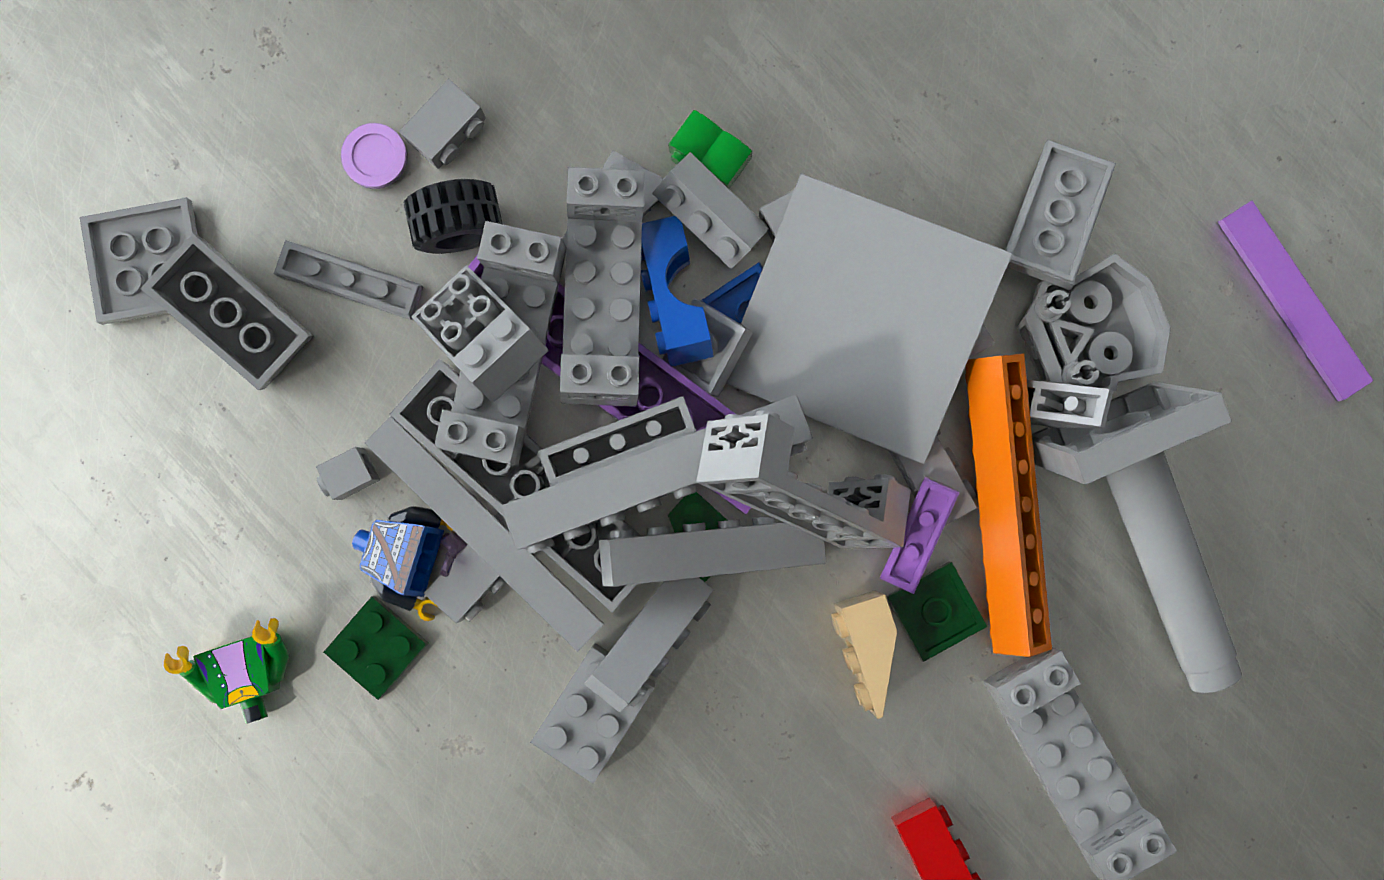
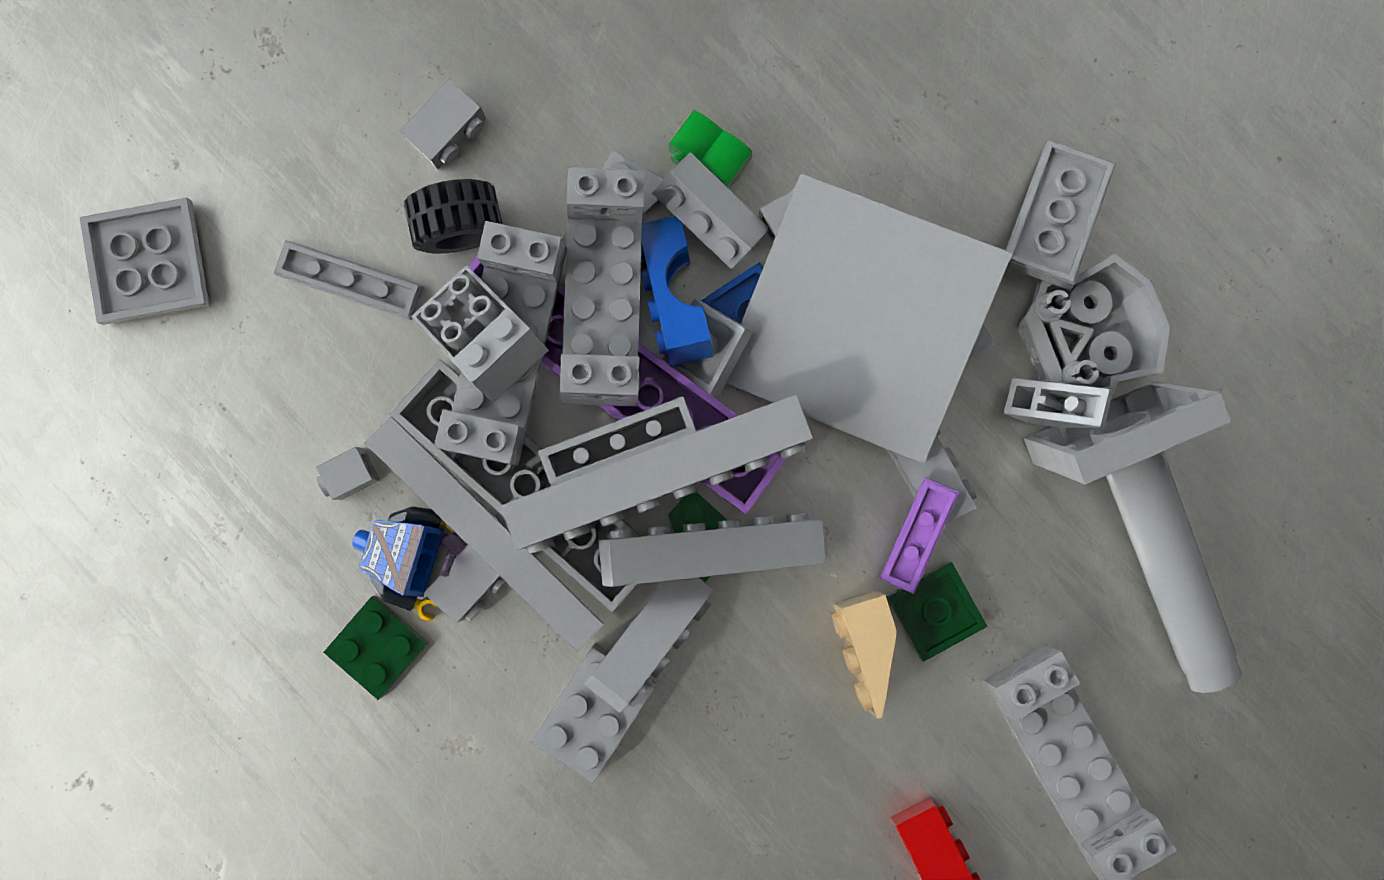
(227, 311): light grey brick -> none
(237, 670): torso -> none
(374, 155): lavender piece -> none
(750, 464): light grey plate -> none
(1008, 505): orange brick -> none
(1295, 301): medium lavender tile -> none

